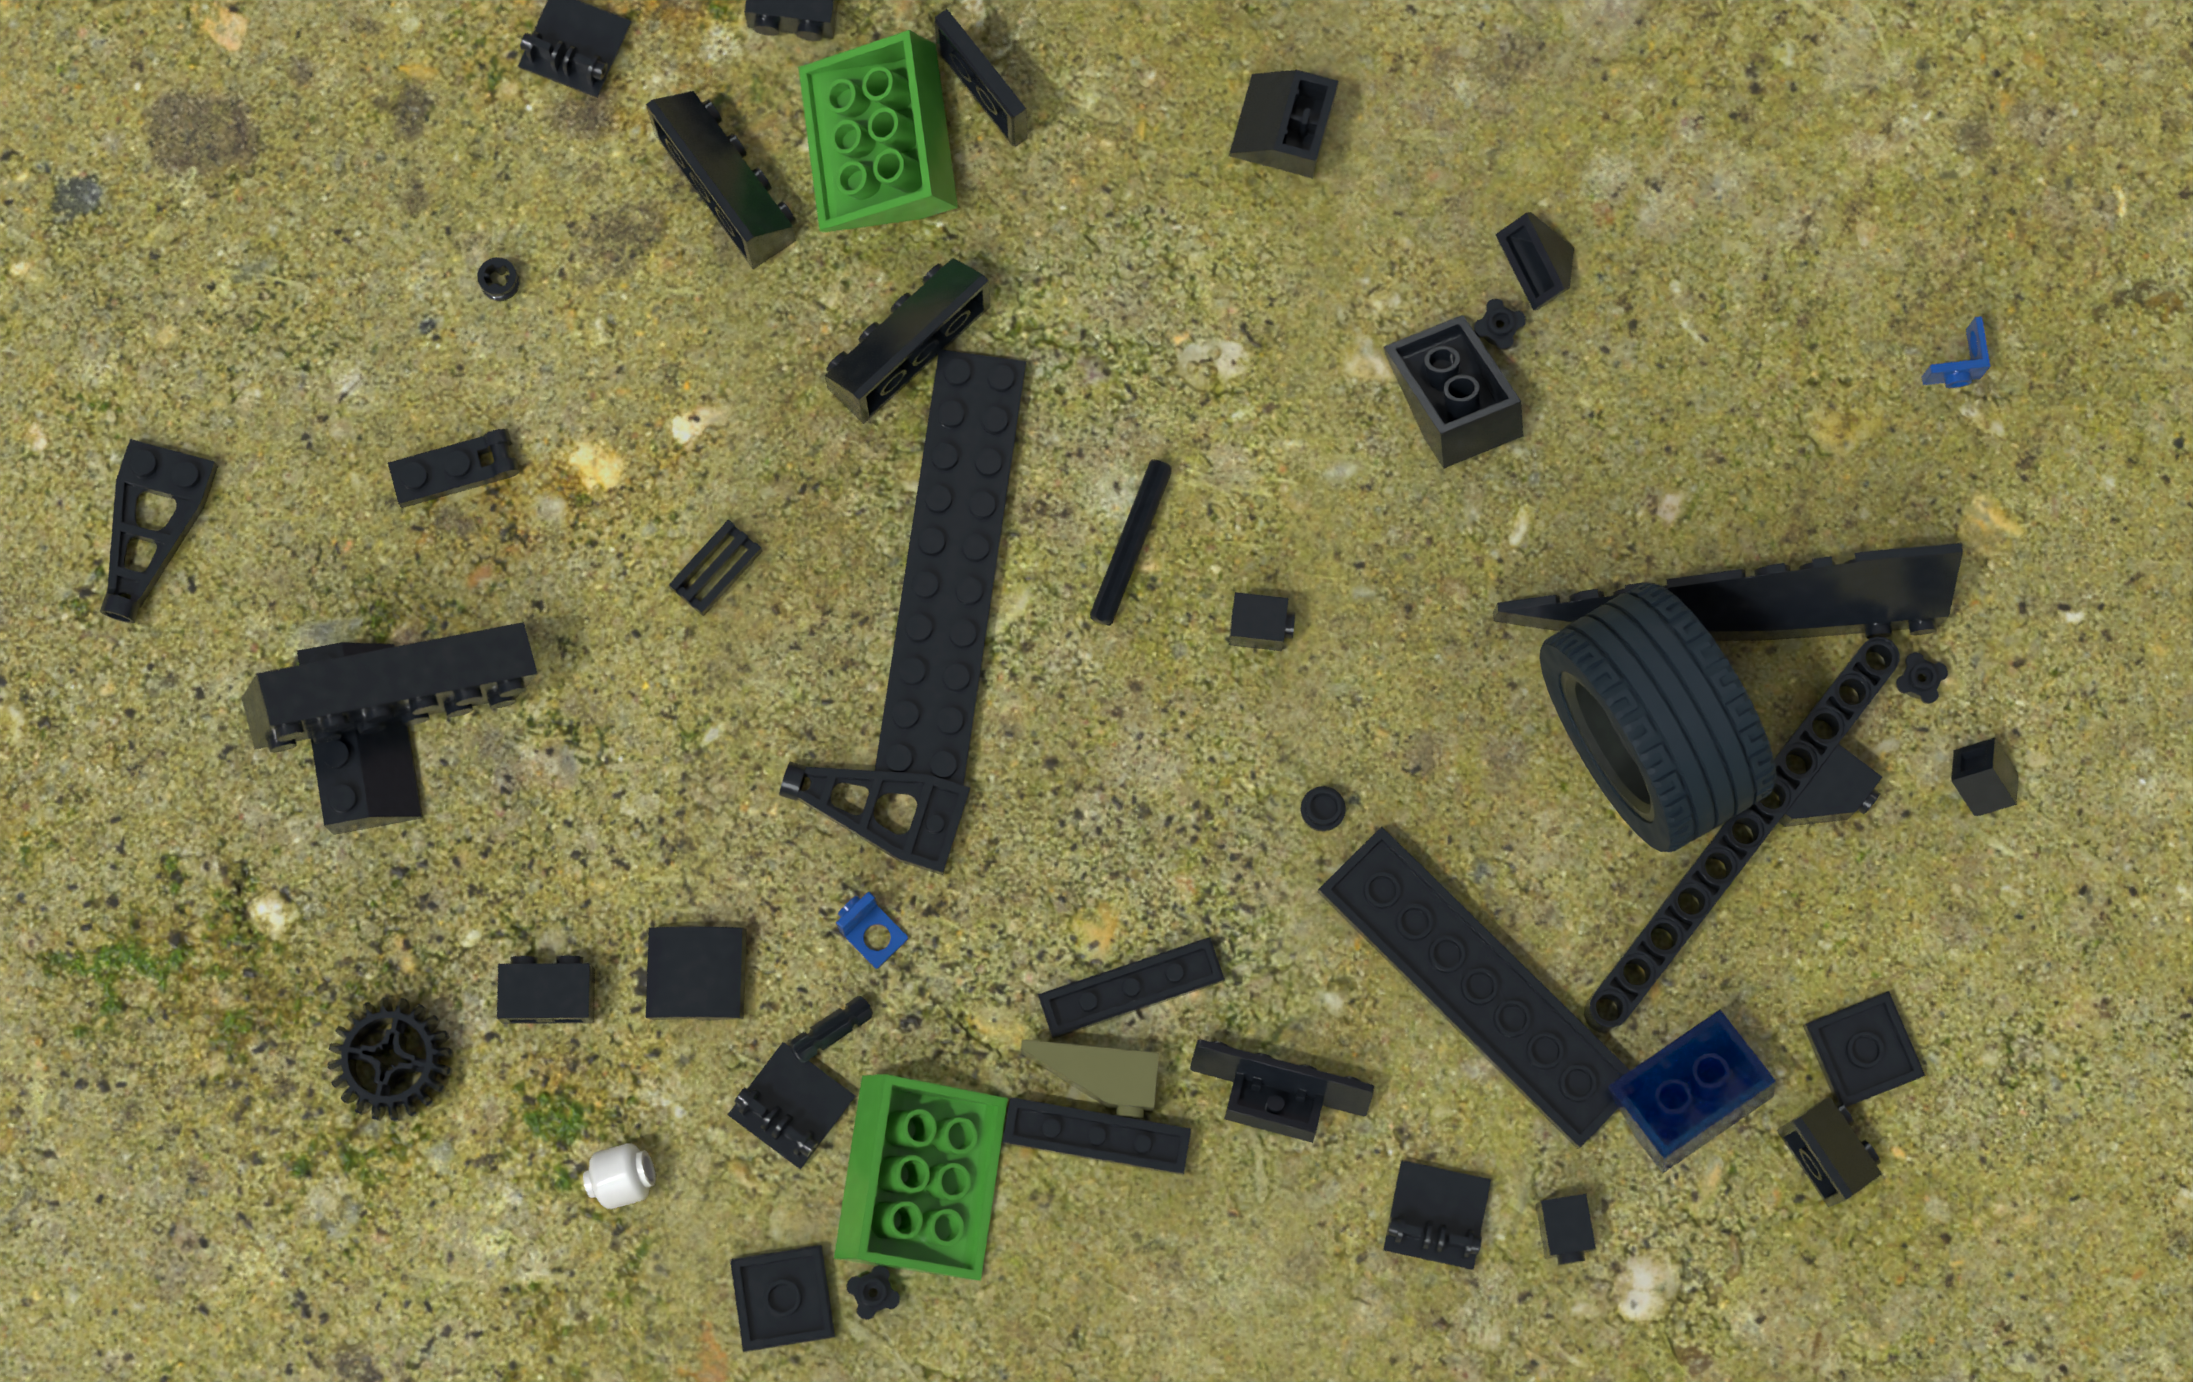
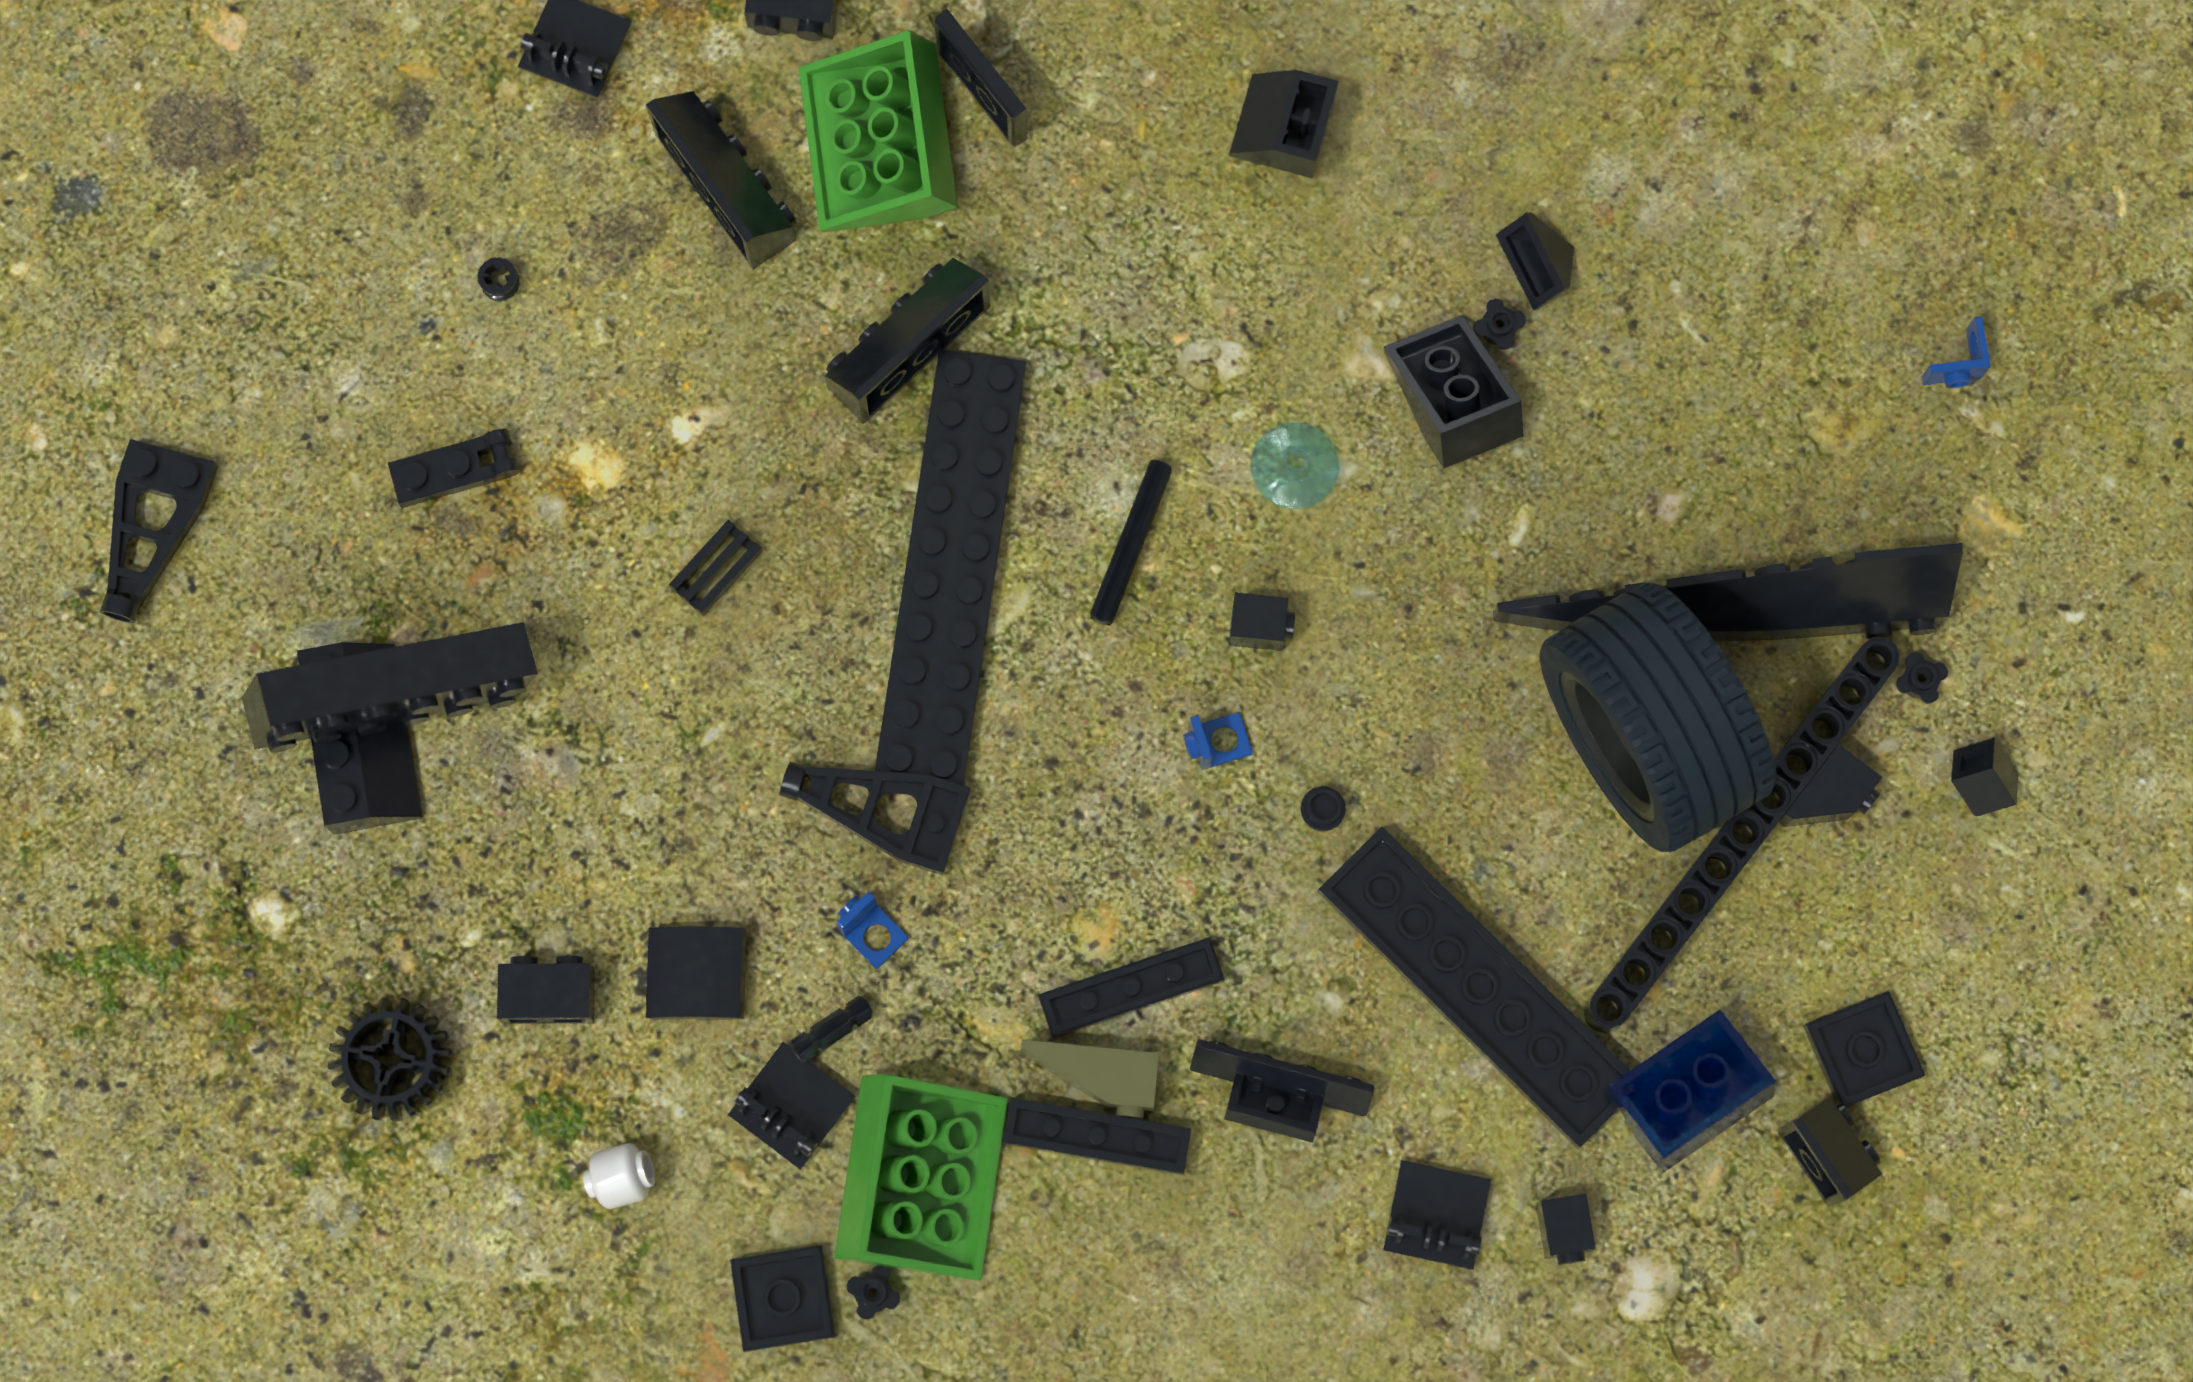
(1200, 746): none -> blue bracket
(1291, 486): none -> clear light blue dish

